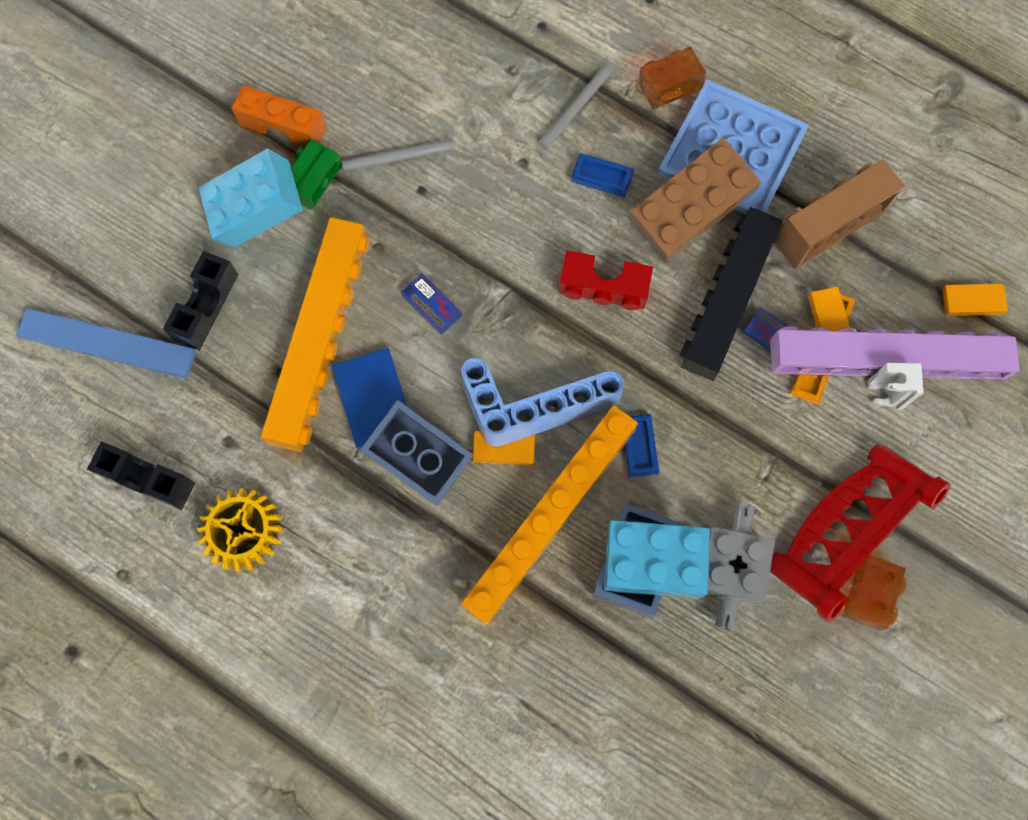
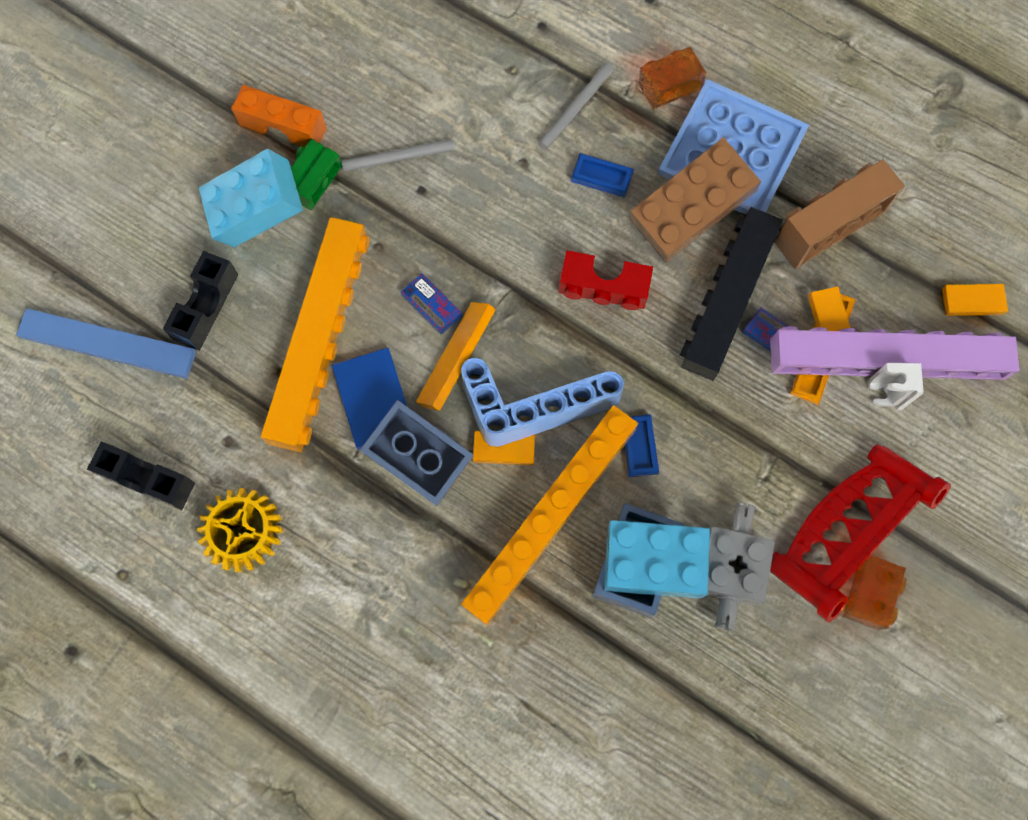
(455, 354): none -> light orange tile

